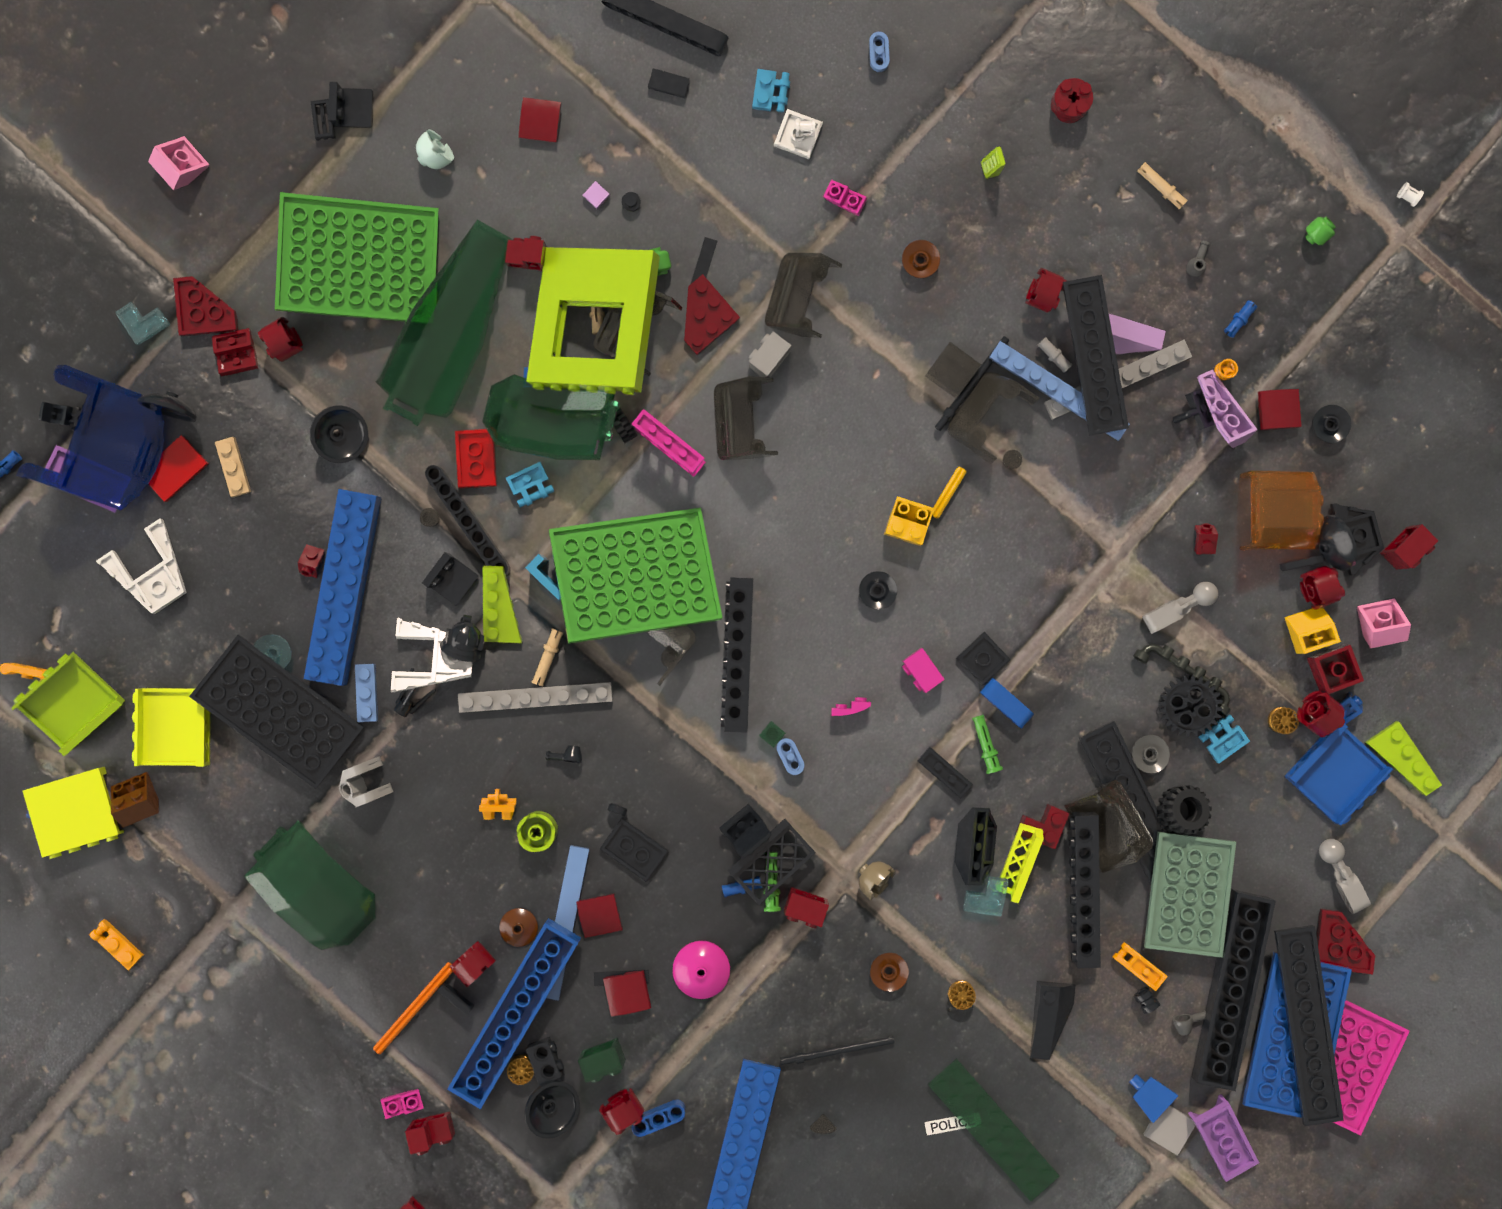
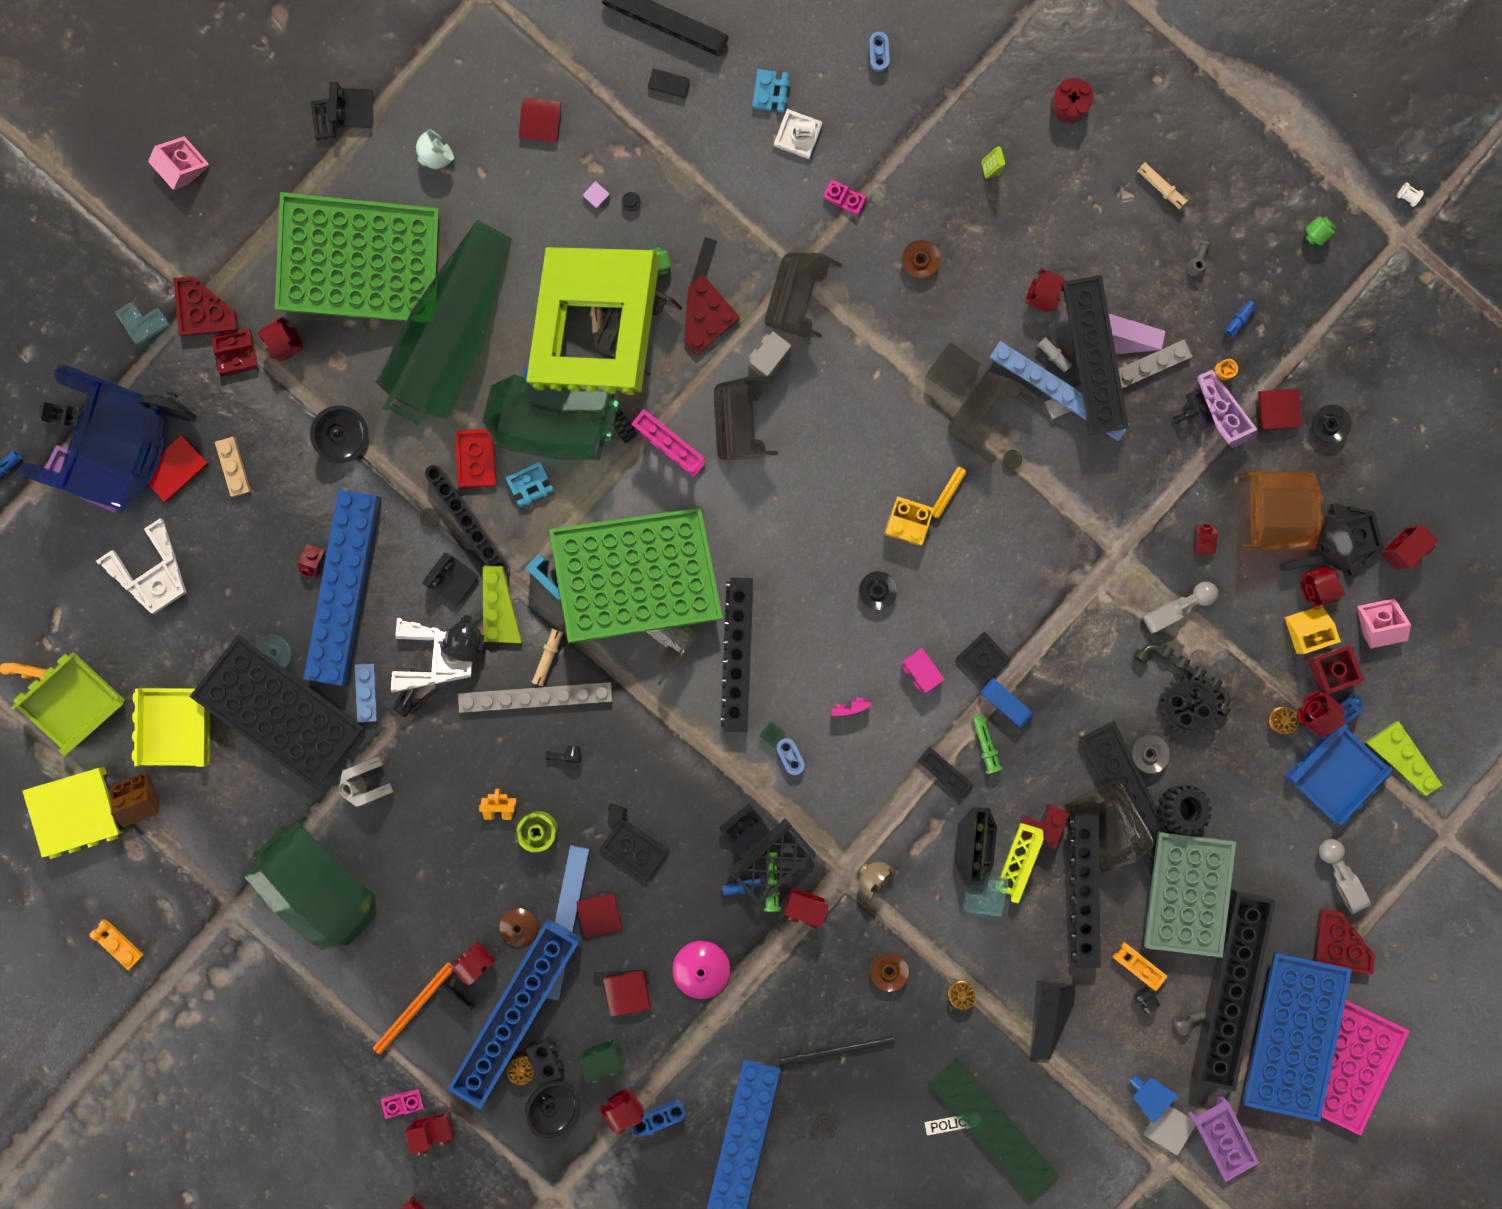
(526, 253): dark red brick -> none
(949, 413): black bar -> none
(1228, 743): dark azure plate -> none
(1308, 1025): black plate -> none

